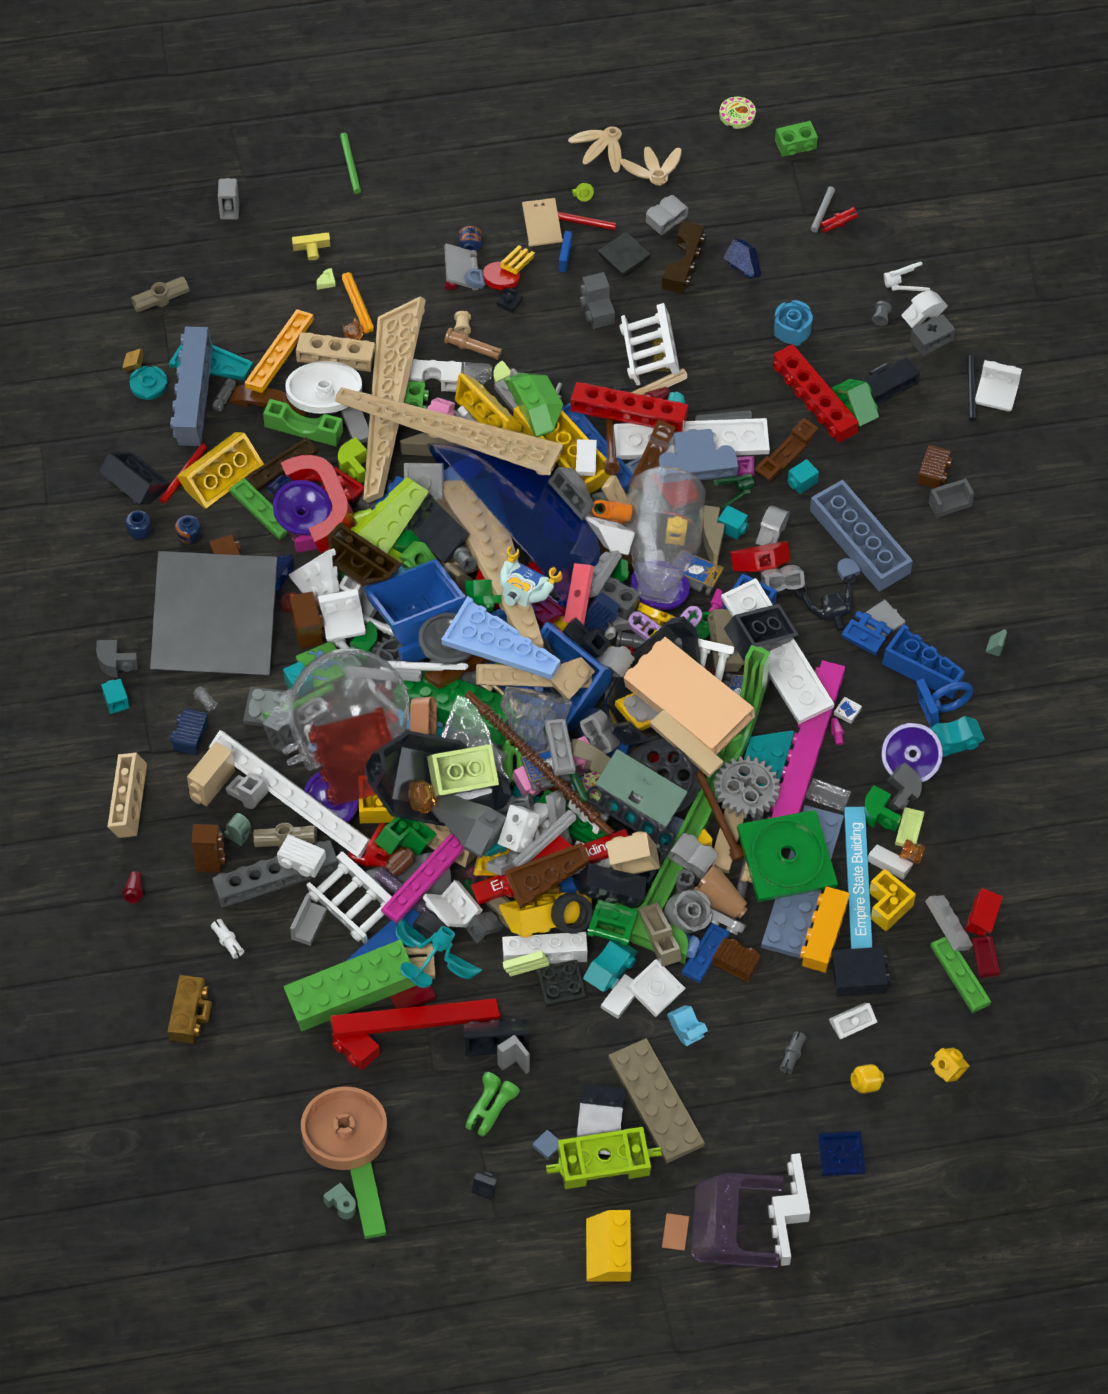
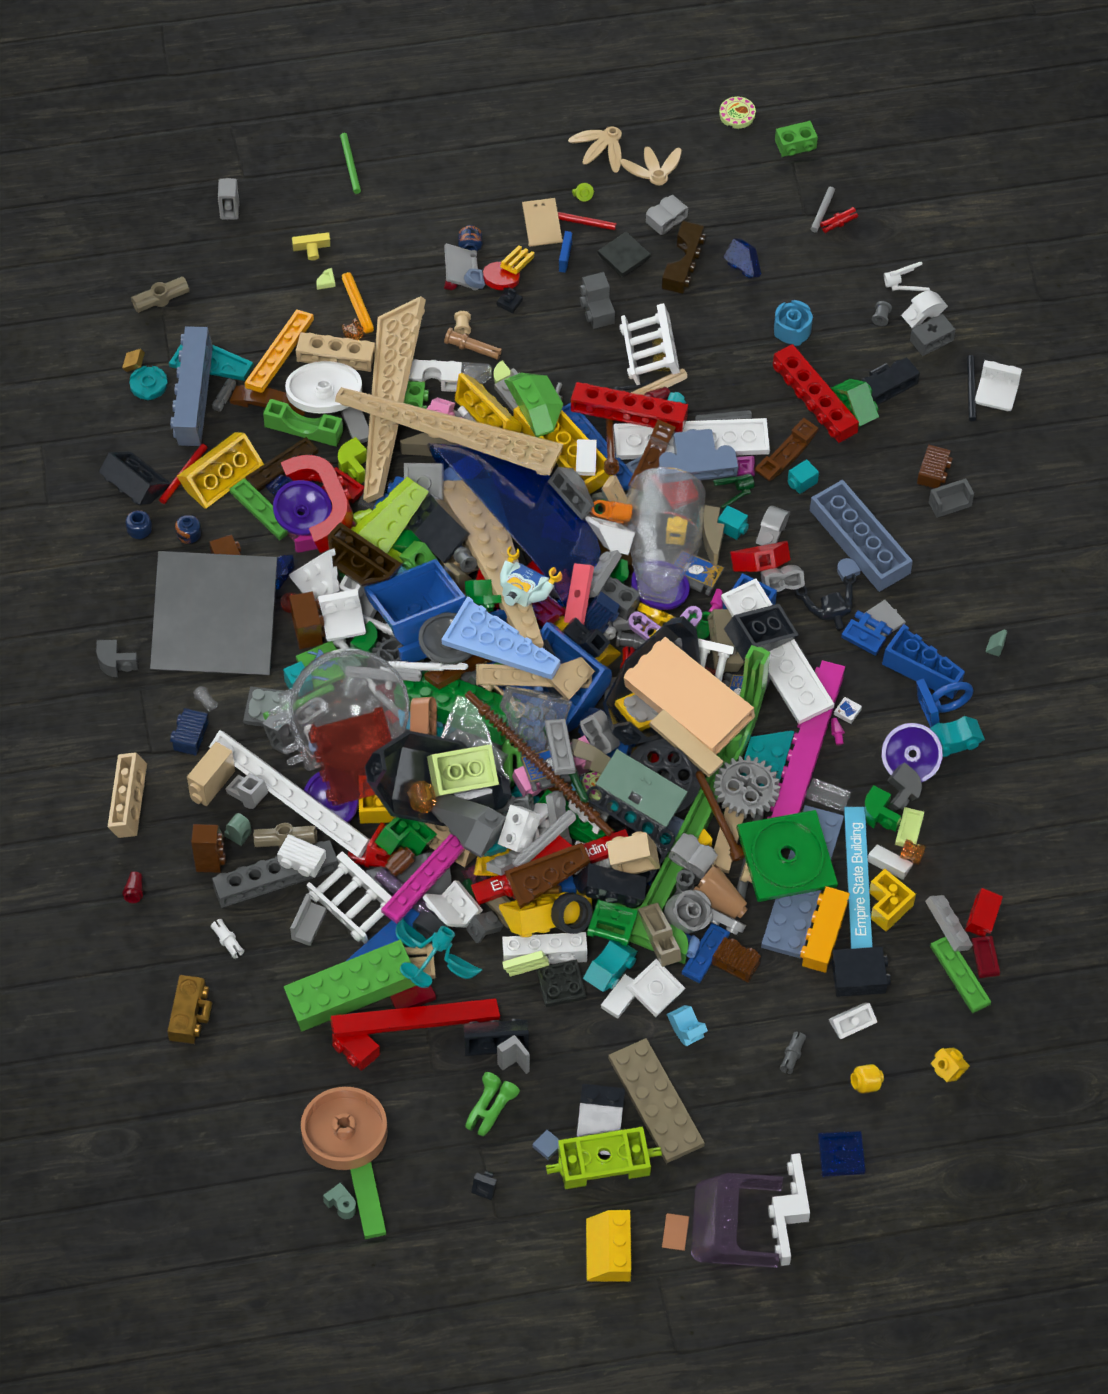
(115, 696): teal brick -> none
(616, 659): light grey brick -> none

